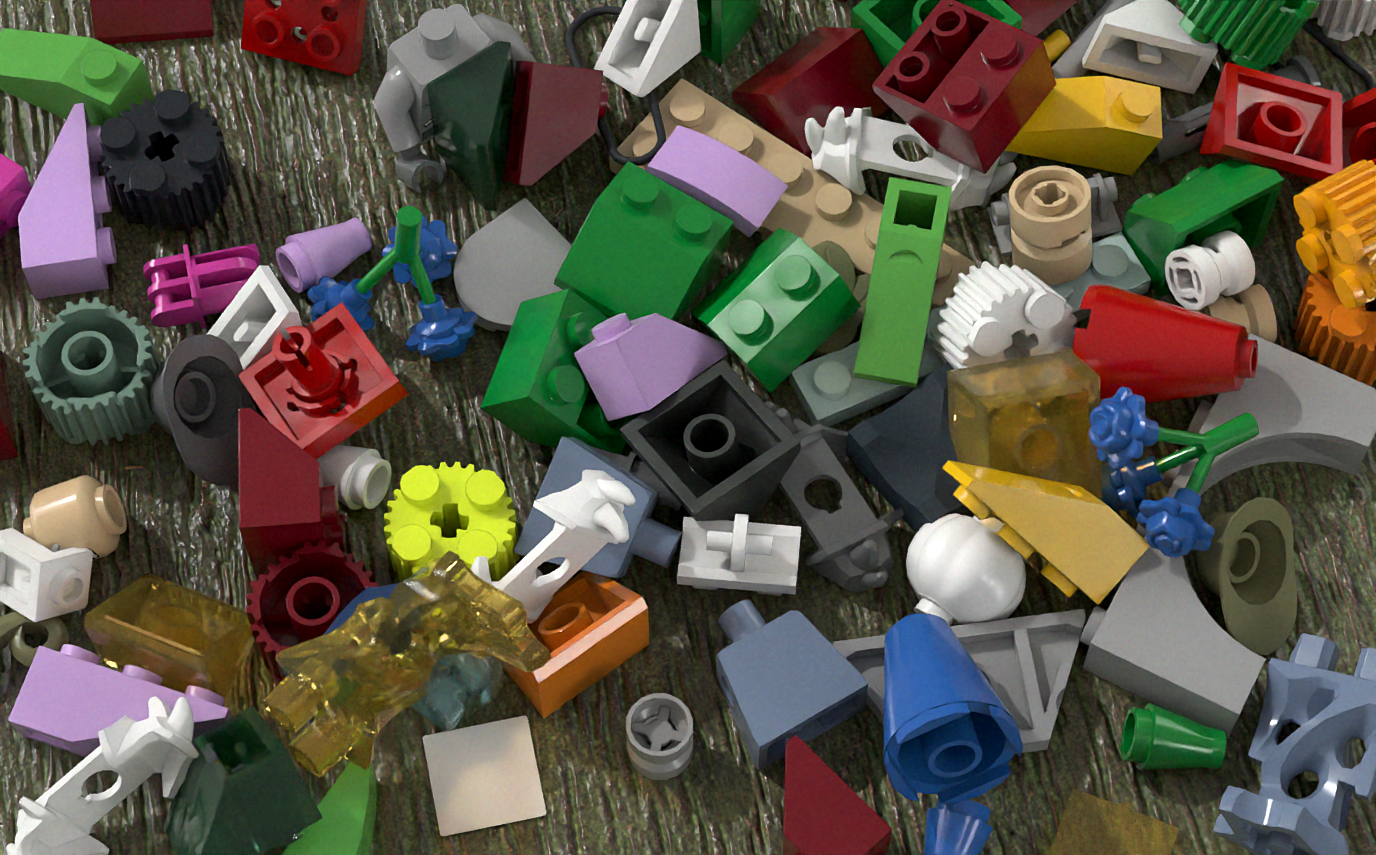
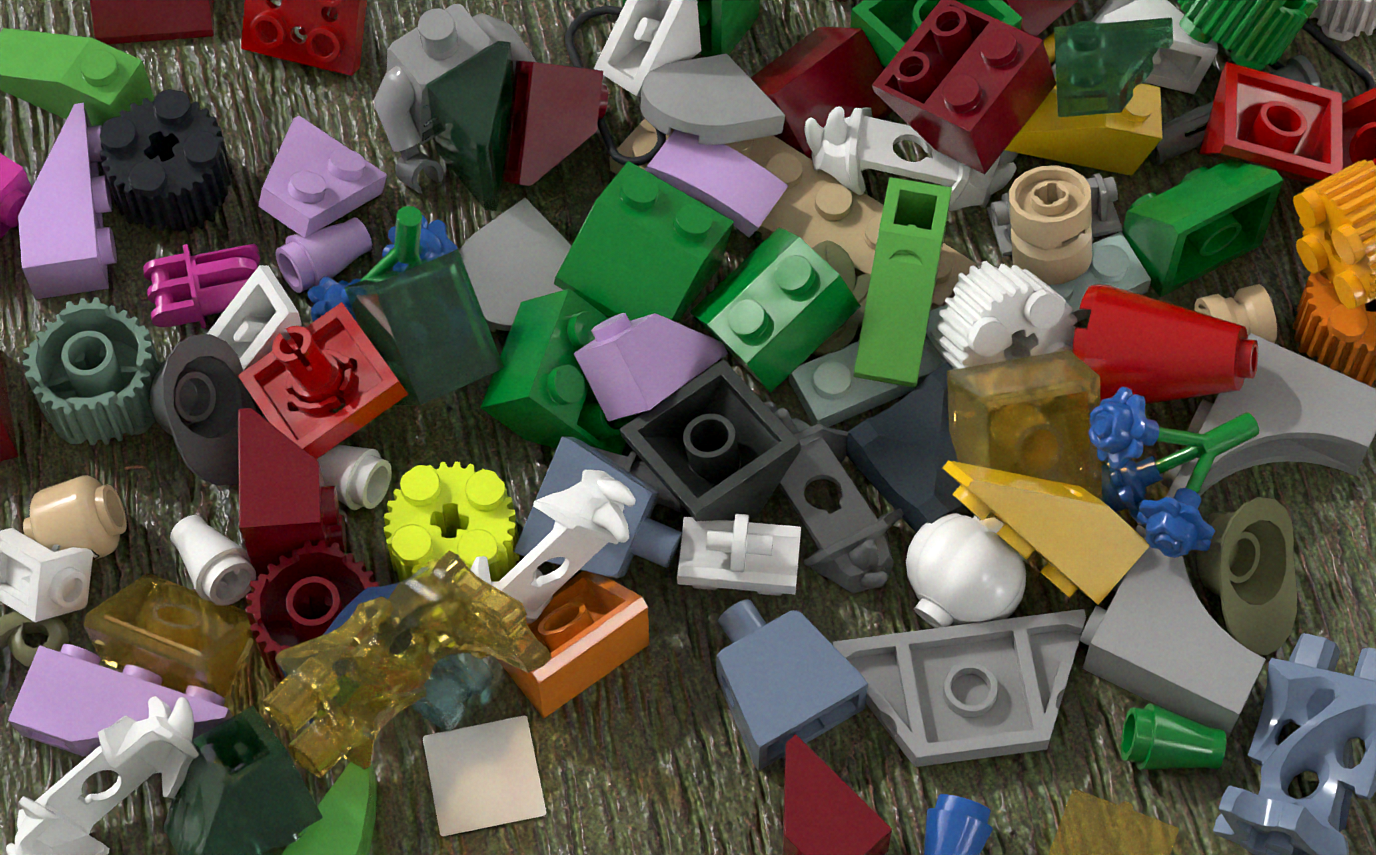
(214, 562): none -> white cone
(317, 180): none -> lavender wing
(427, 326): none -> clear green slope
(659, 720): light grey wheel -> none
(709, 100): none -> light grey tile
(941, 715): blue cone -> none
(1105, 62): none -> clear green wing
(1217, 267): white wheel -> none

